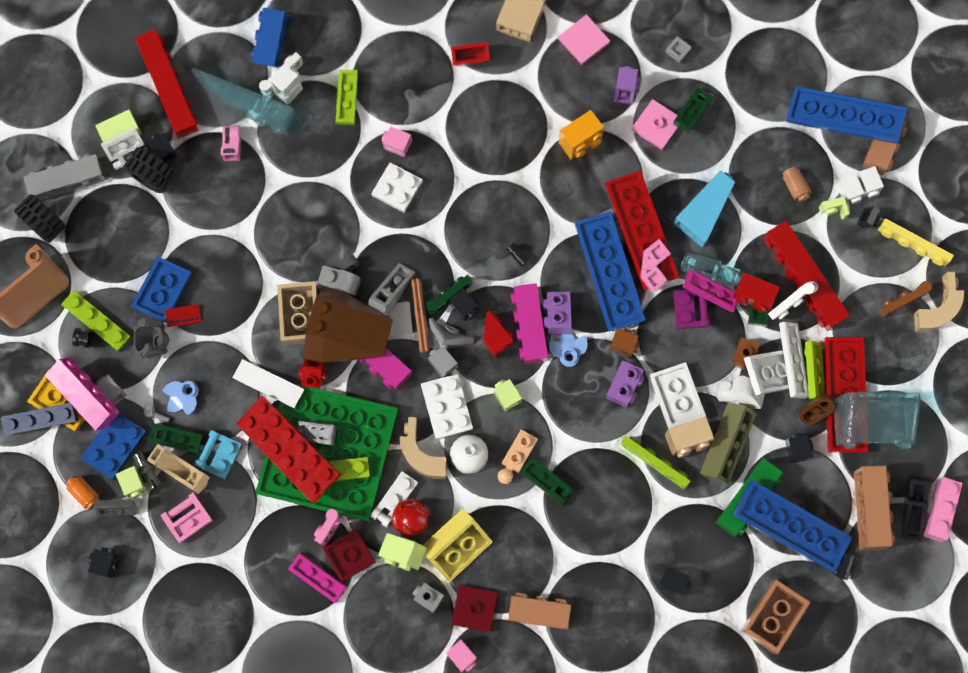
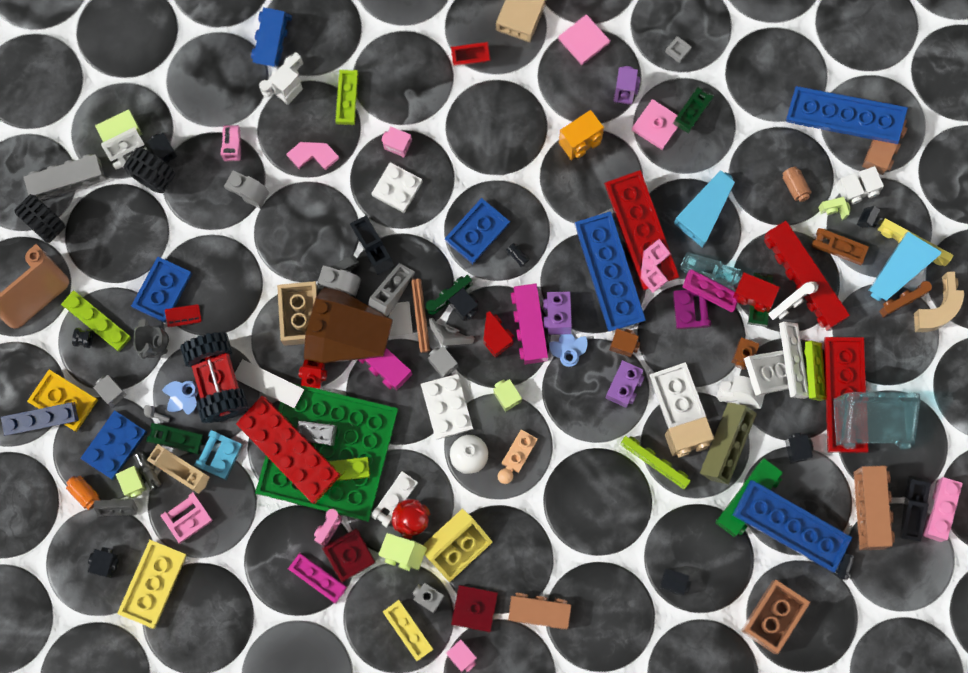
(82, 393): brick -> none
(152, 584): none -> light yellow plate
(166, 83): red brick -> none
(214, 377): none -> black plate
(248, 103): clear light blue slope -> none
(248, 188): none -> light grey brick
(306, 151): none -> bright pink tile
(372, 245): none -> black slope
(408, 630): none -> light yellow plate
(426, 465): tan arch -> none
(477, 231): none -> blue plate
(546, 481): dark green plate -> none
(818, 409): reddish brown plate -> none
(840, 246): none -> dark orange plate
(904, 264): none -> medium azure slope

